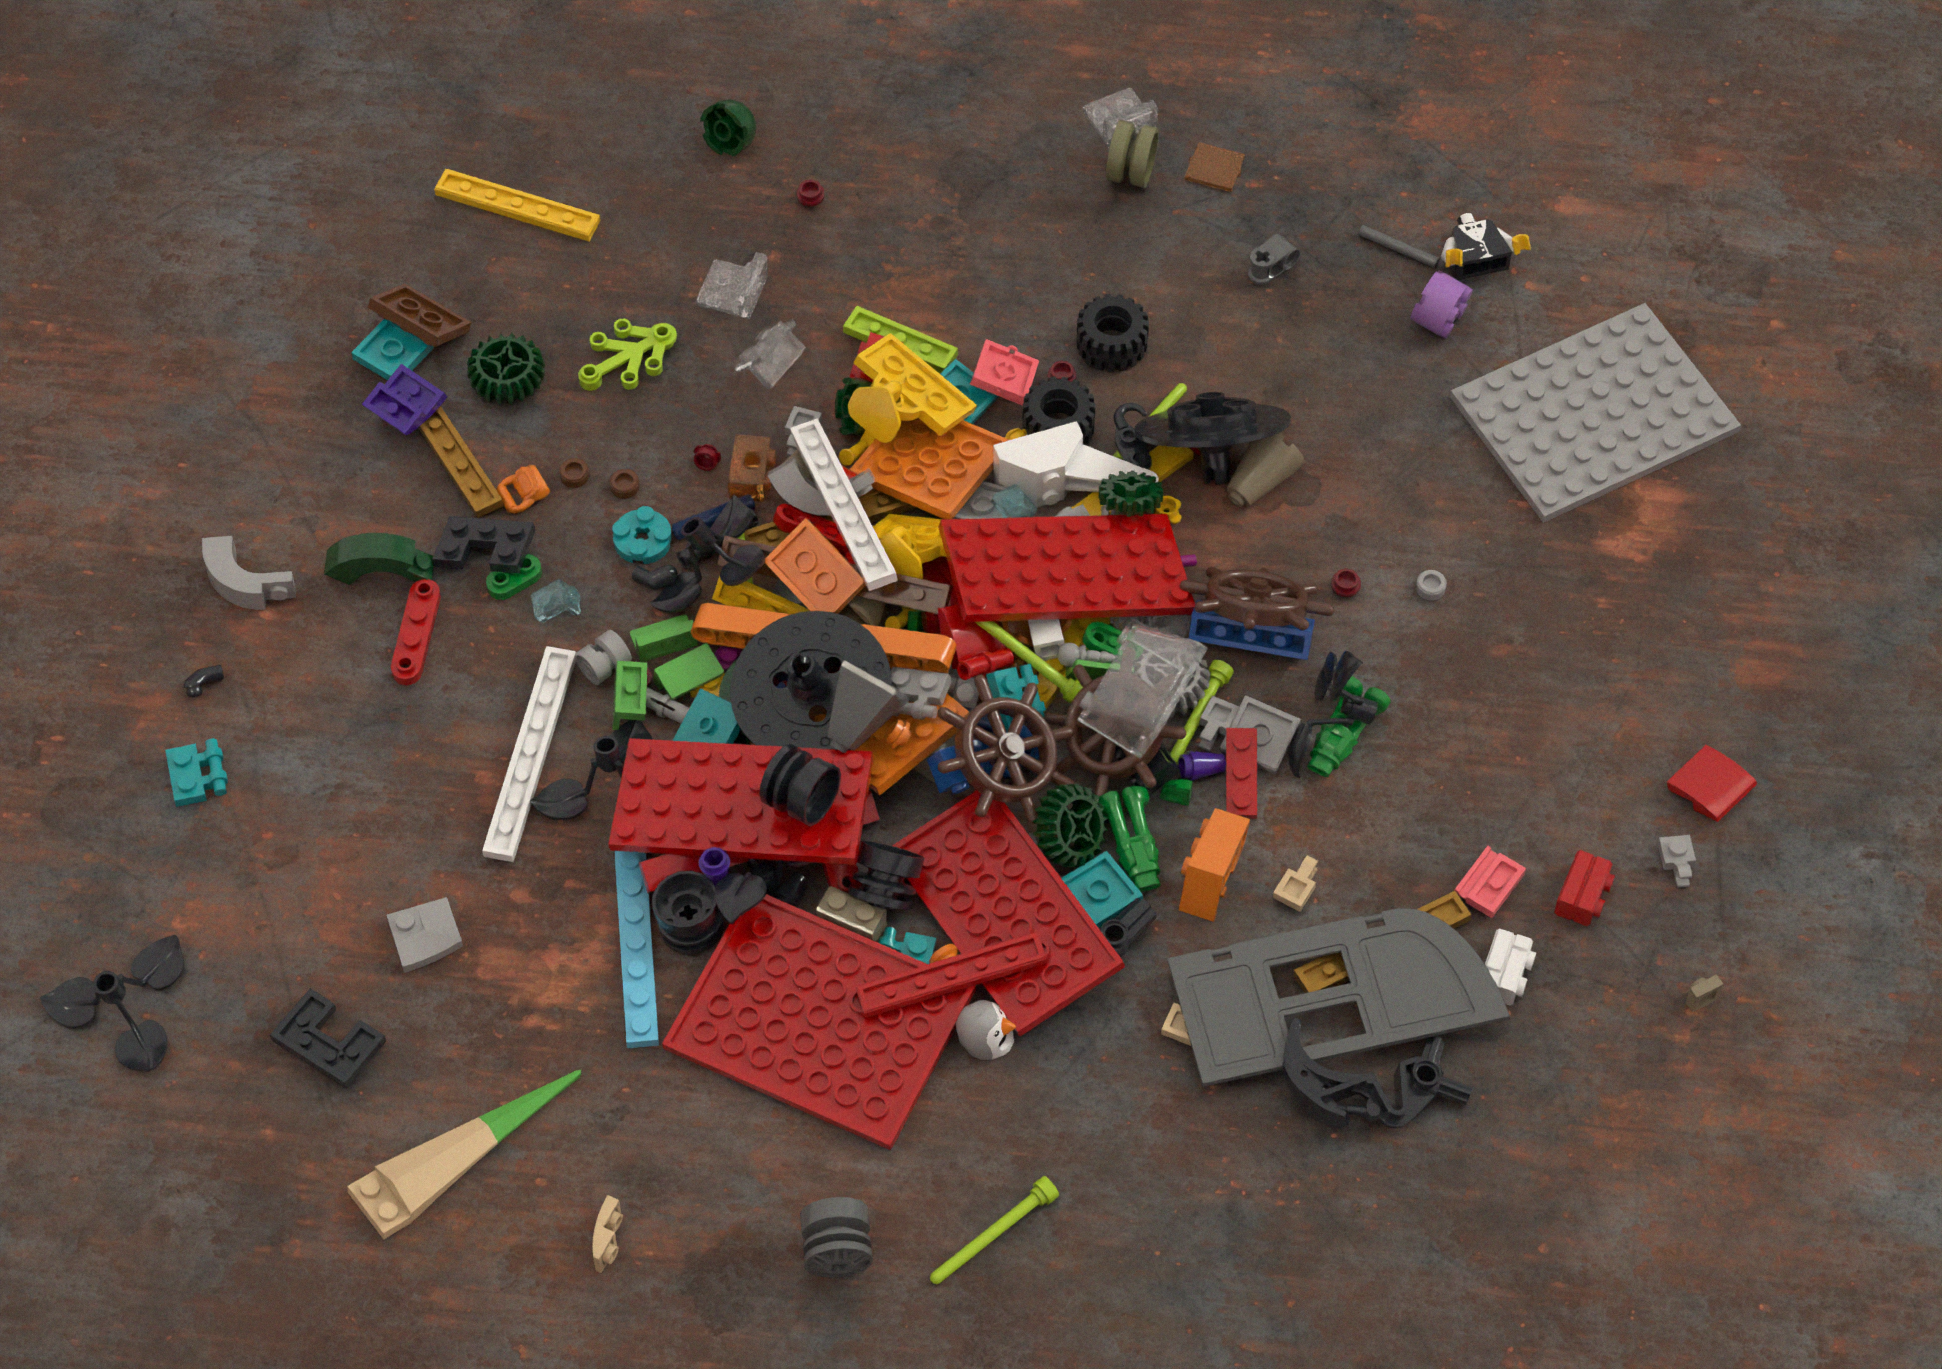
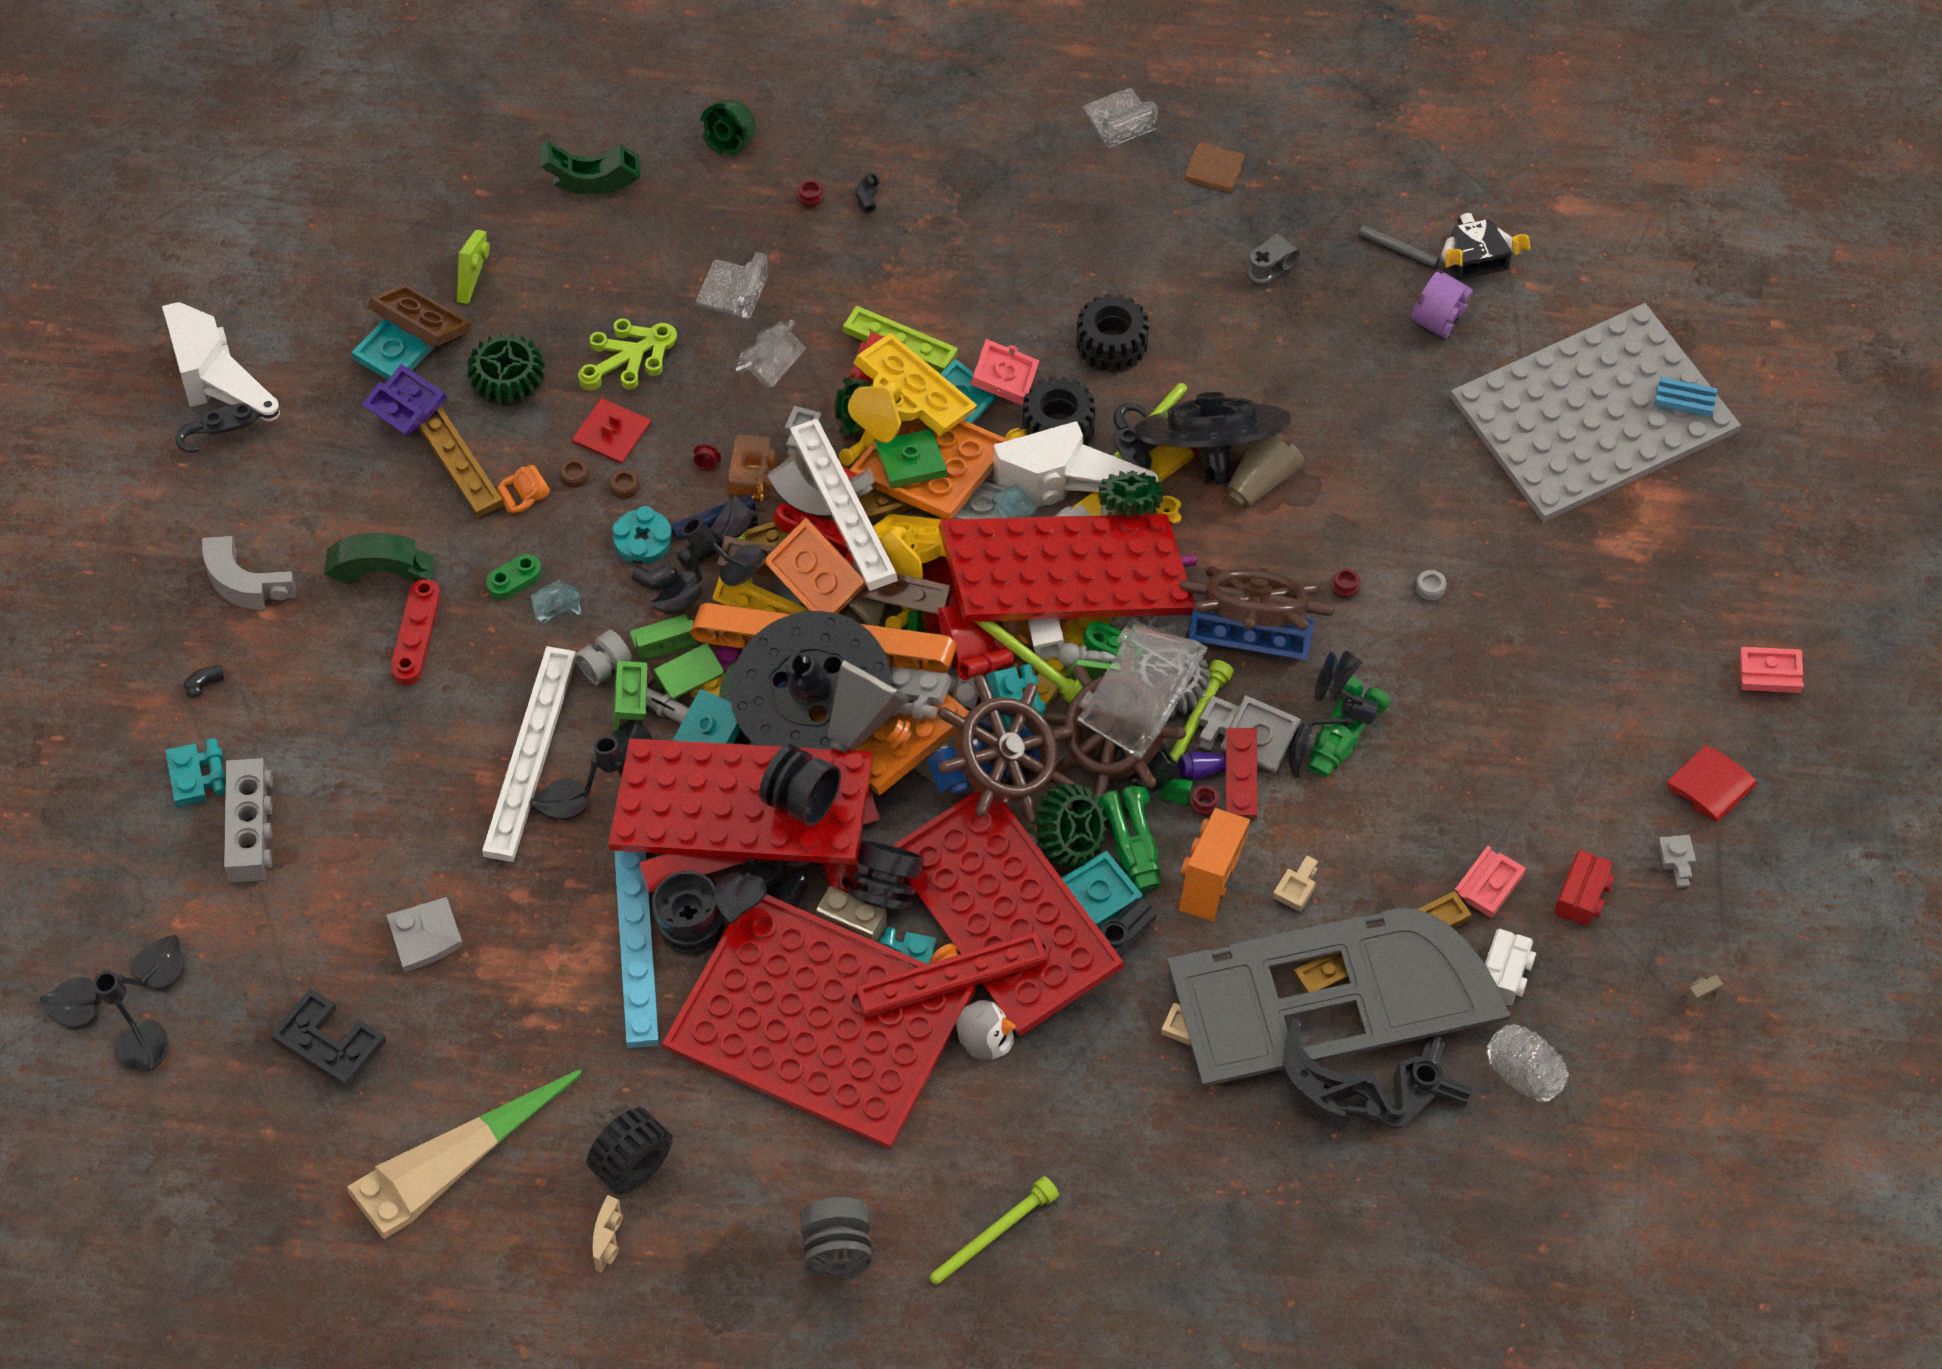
(212, 372): none -> white slope
(240, 862): none -> light grey brick
(470, 264): none -> lime wing
(506, 537): black plate -> none
(517, 205): yellow tile -> none
(590, 174): none -> dark green arch
(611, 431): none -> red piece
(629, 1150): none -> black tyre
(714, 864): dark purple cone -> none
(865, 191): none -> black arm
(911, 459): none -> green plate
(1062, 369): dark red plate -> none
(1132, 154): olive wheel -> none
(1204, 793): none -> dark red plate
(1527, 1063): none -> clear gear
(1686, 393): none -> dark azure tile
(1771, 669): none -> coral plate

